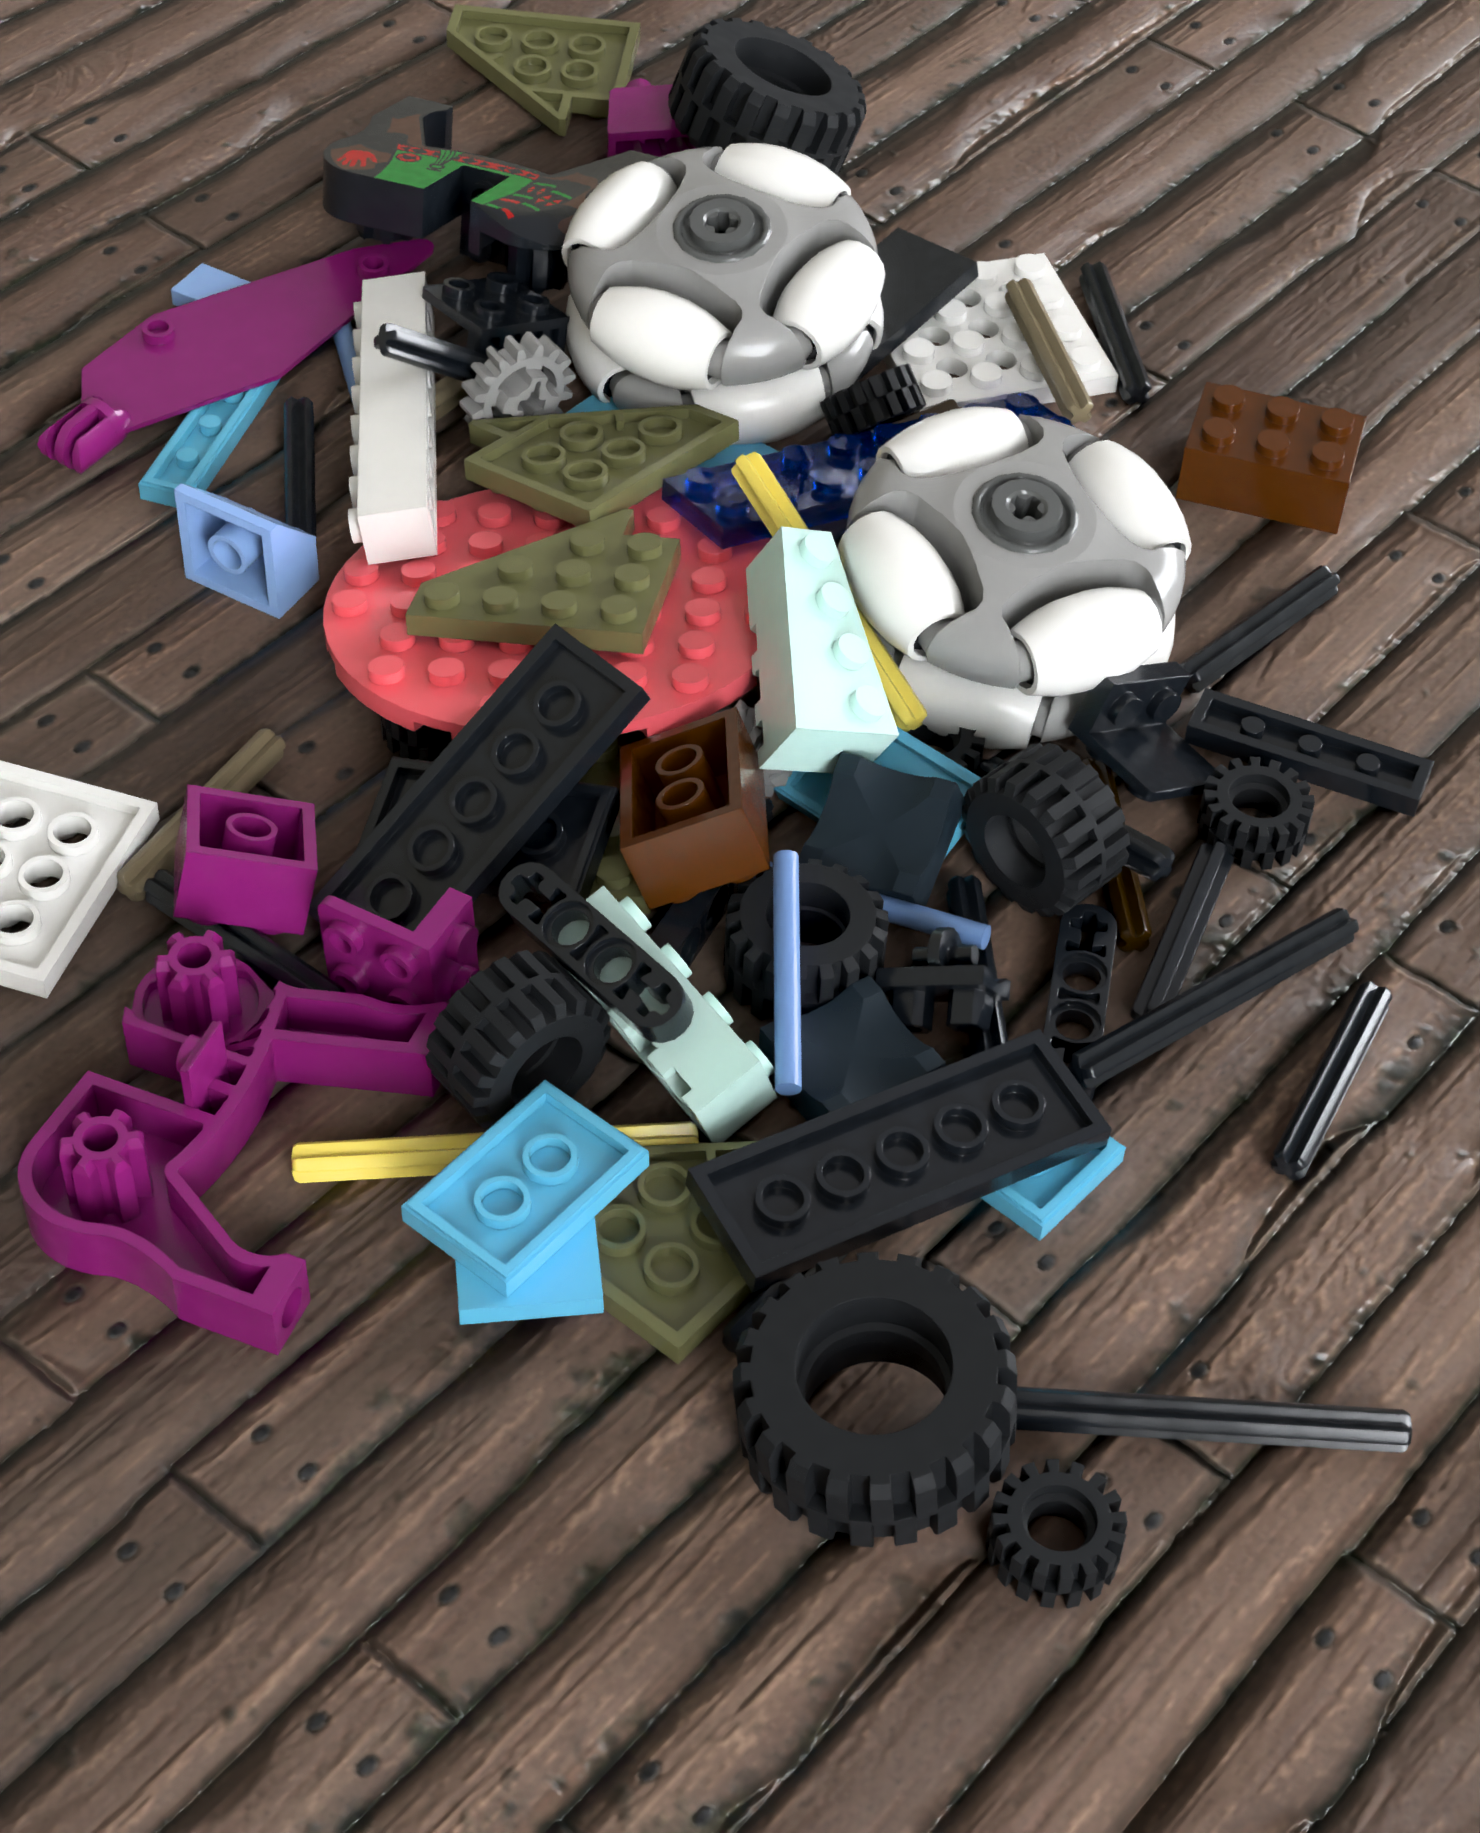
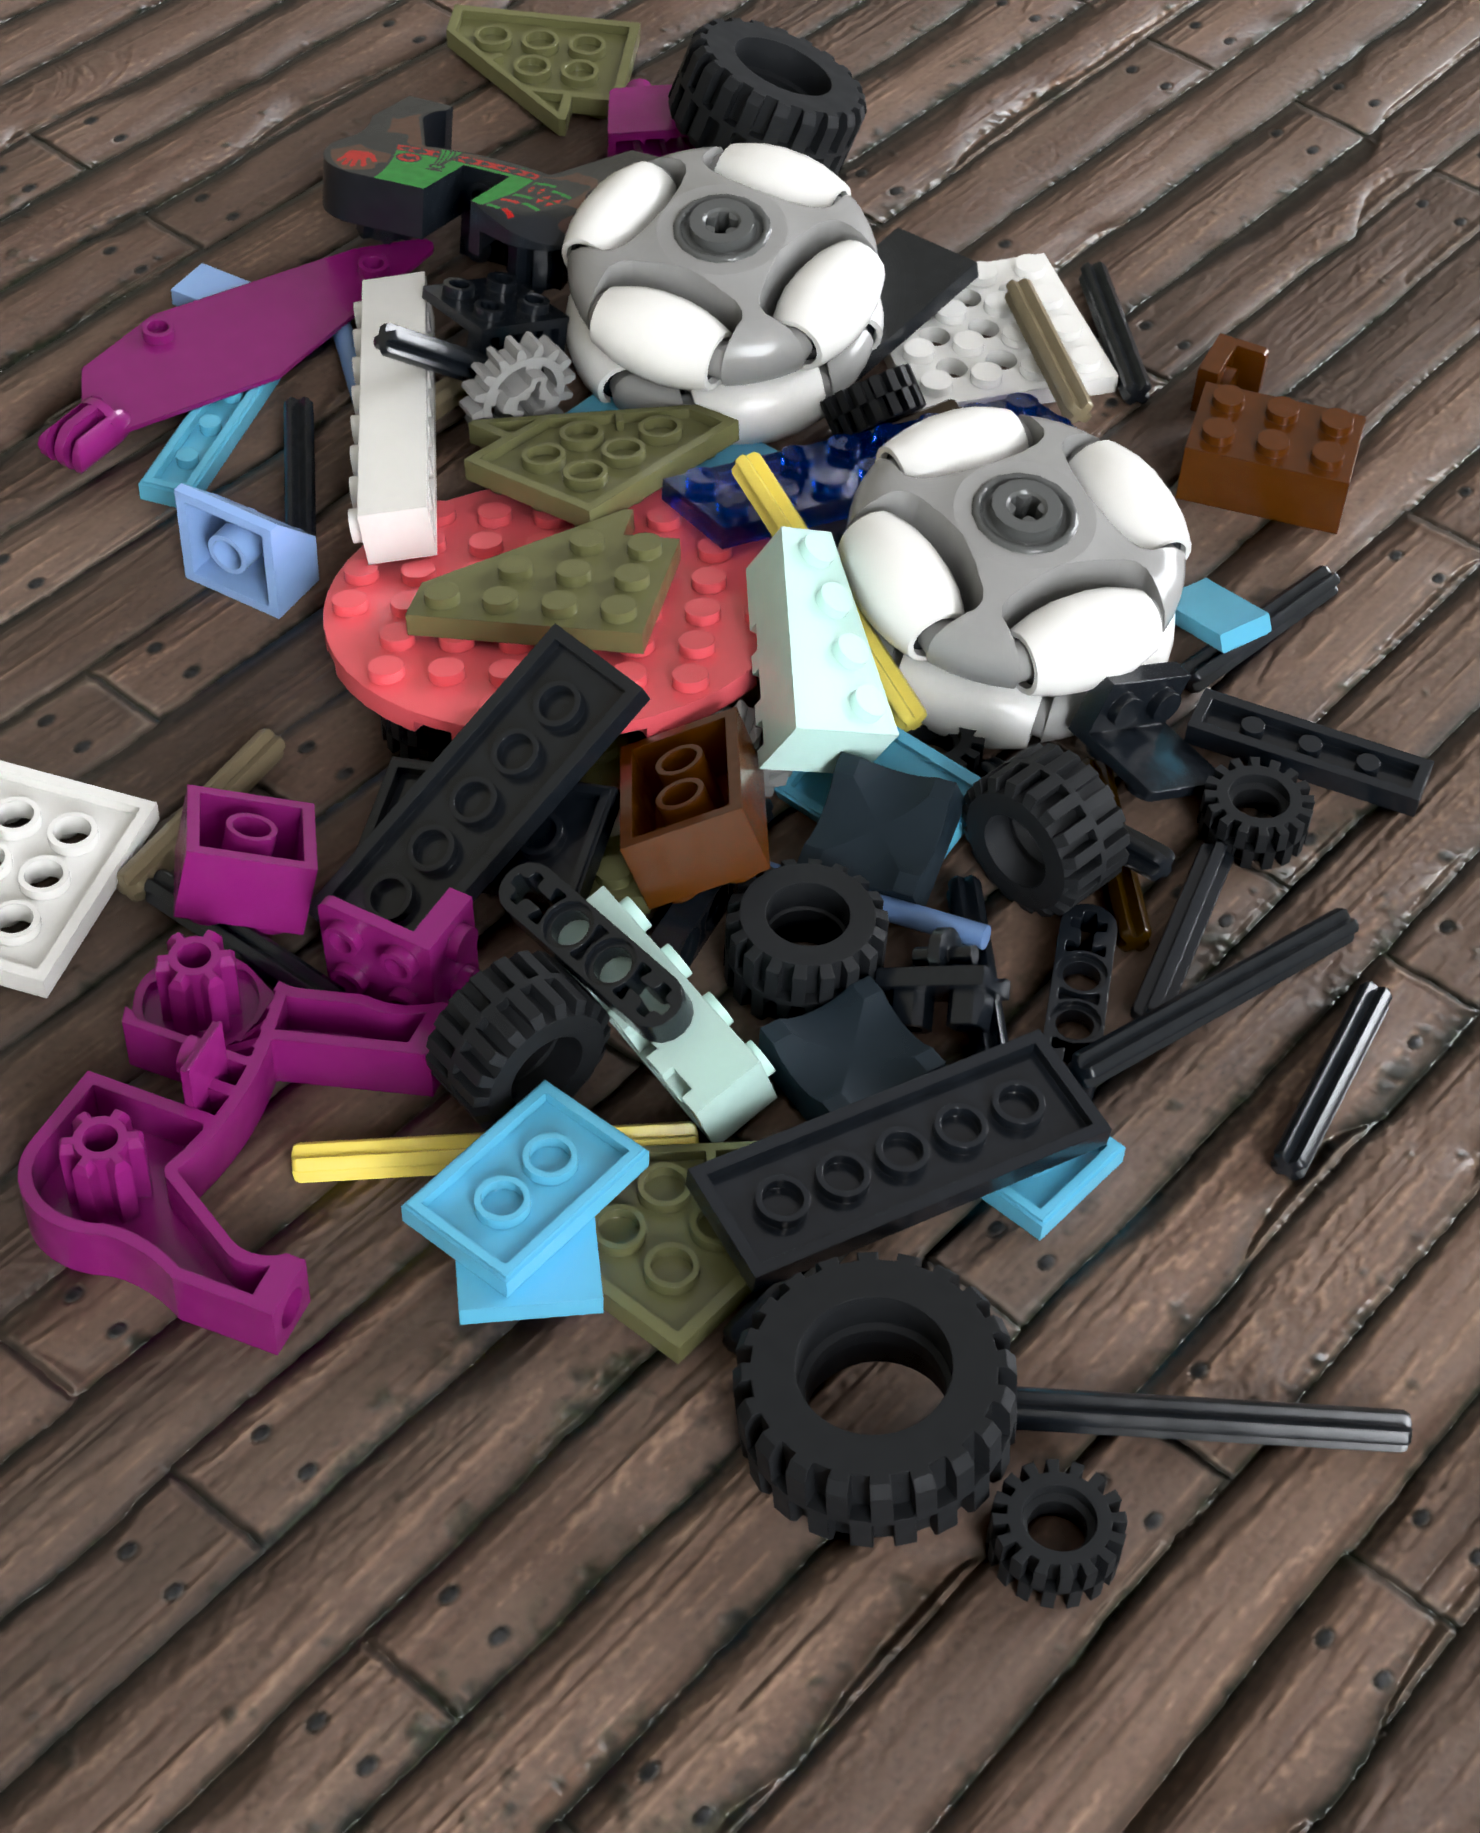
(787, 973): medium blue bar -> none
(1220, 616): none -> medium azure tile
(1231, 363): none -> reddish brown bracket

